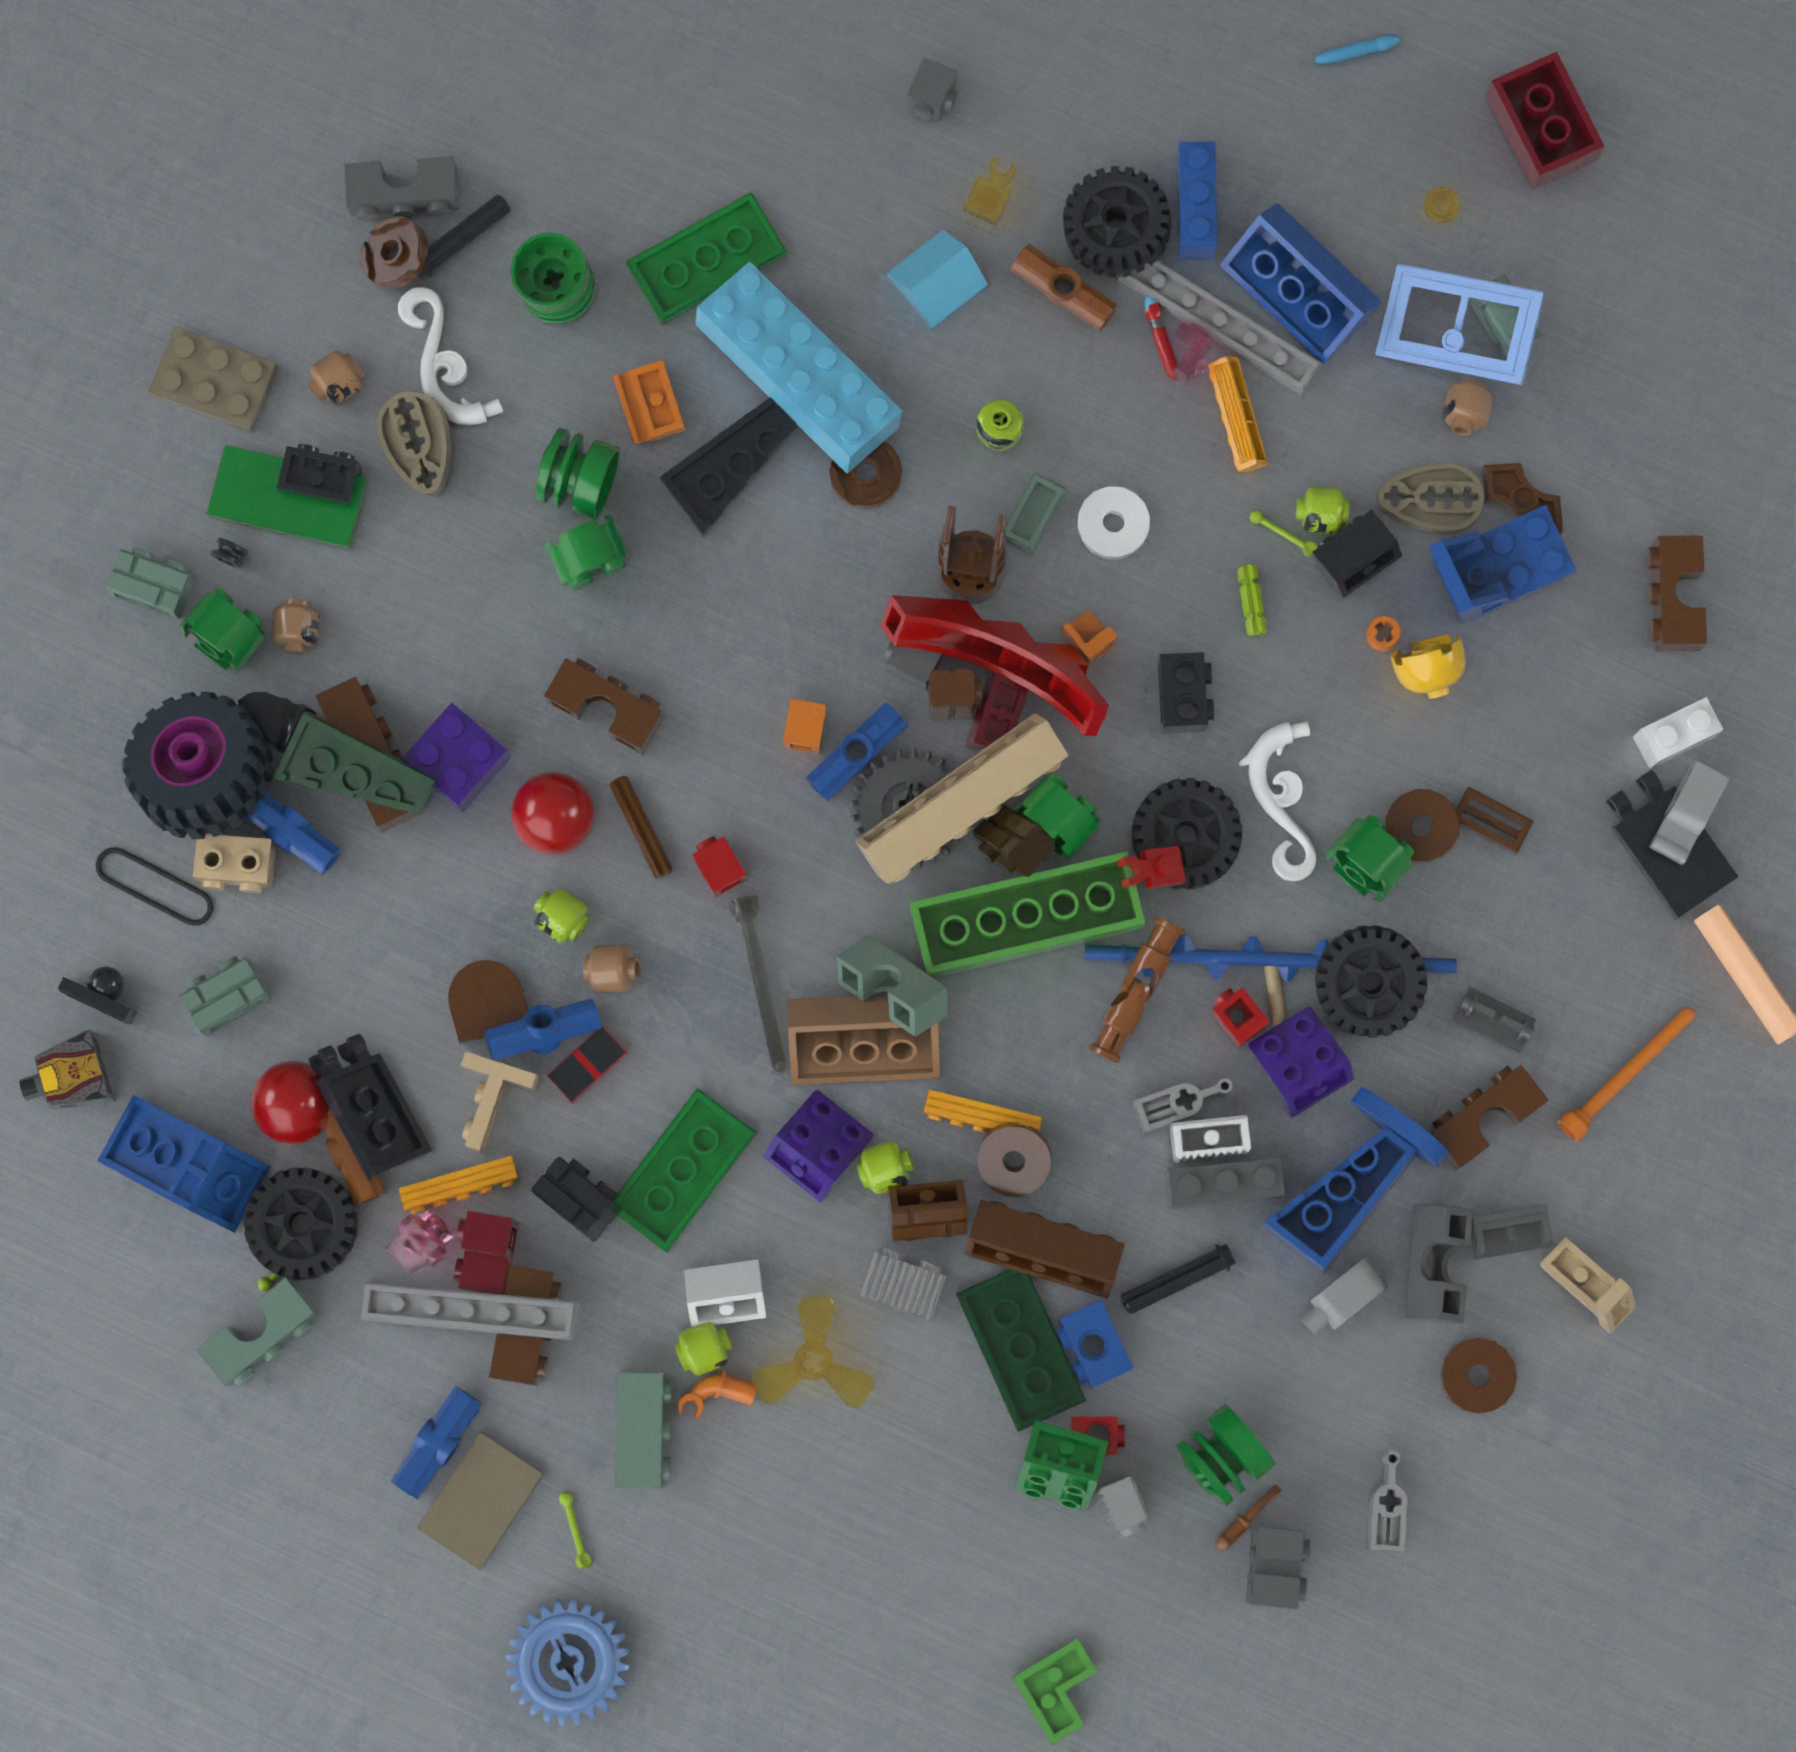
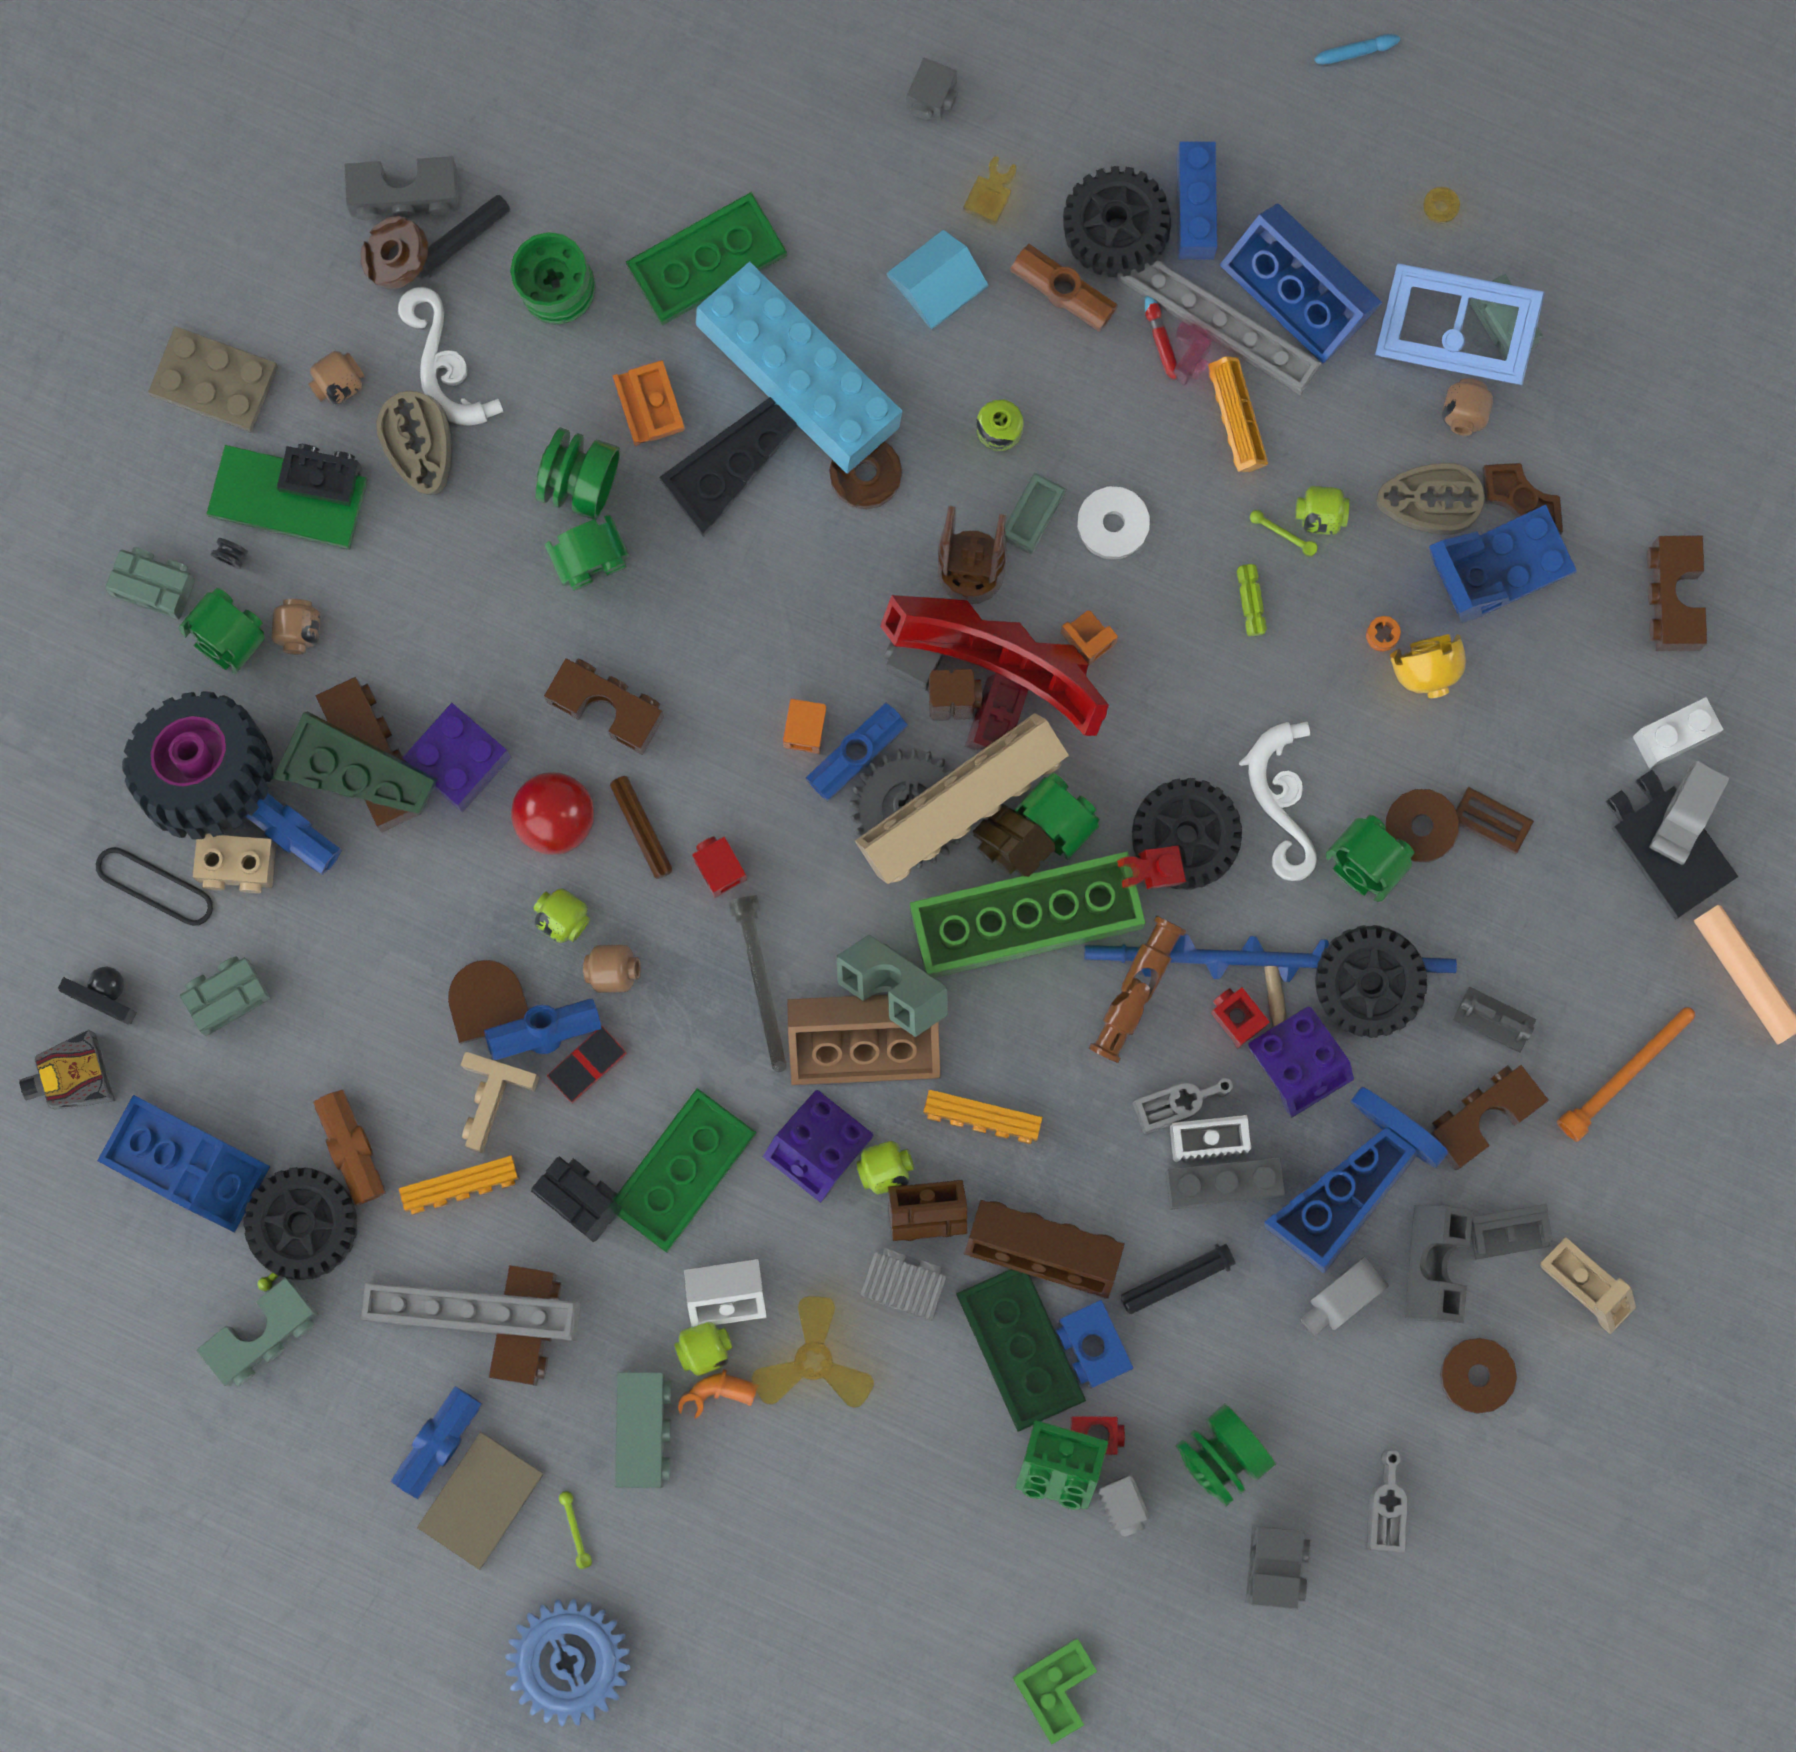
(274, 716): black piece -> none
(289, 1103): red piece -> none
(369, 1108): black tile -> none
(420, 1241): clear pink brick -> none
(488, 1252): dark red brick -> none
(1008, 1179): tile -> none
(1175, 692): black brick -> none
(1241, 1524): dark orange piece -> none
(1357, 553): black brick -> none
(1544, 120): dark red brick -> none

